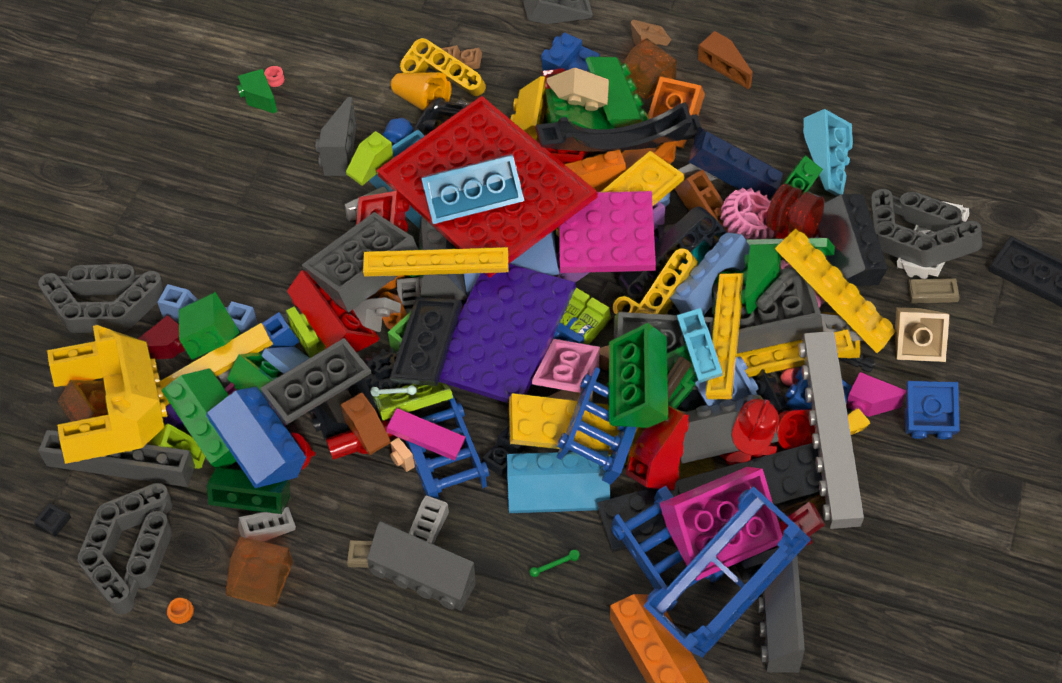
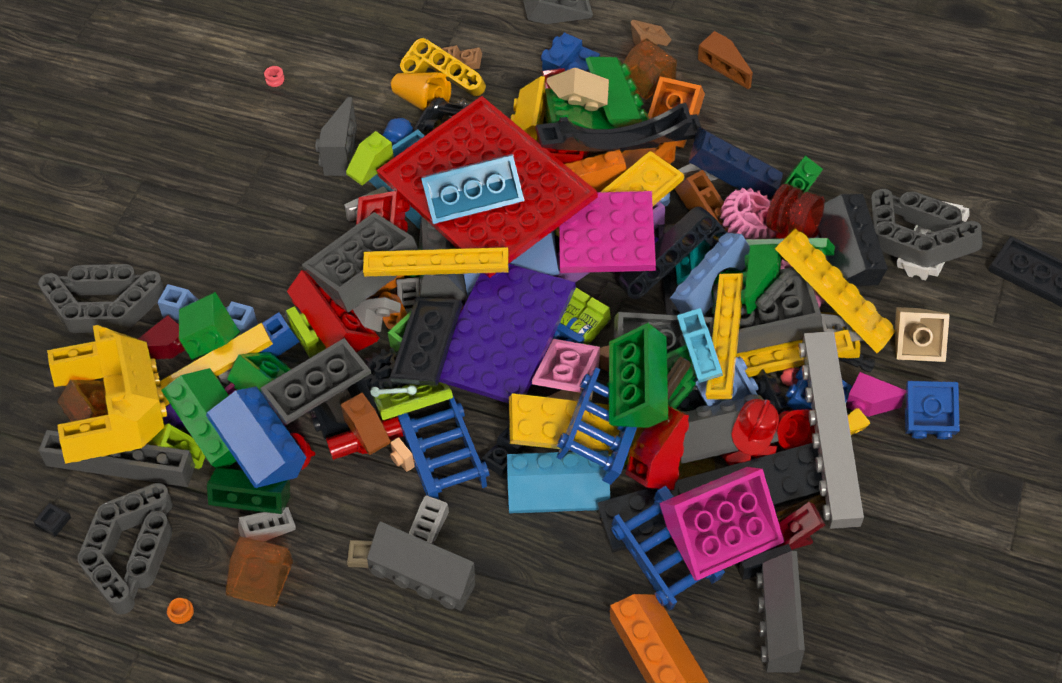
(256, 91): green slope -> none
(284, 357): medium blue tile -> none
(425, 434): dark pink tile -> none
(573, 556): green hinge -> none
(660, 287): yellow beam -> none
(706, 637): blue windscreen -> none
(829, 143): medium azure wedge -> none
(933, 290): dark tan tile -> none

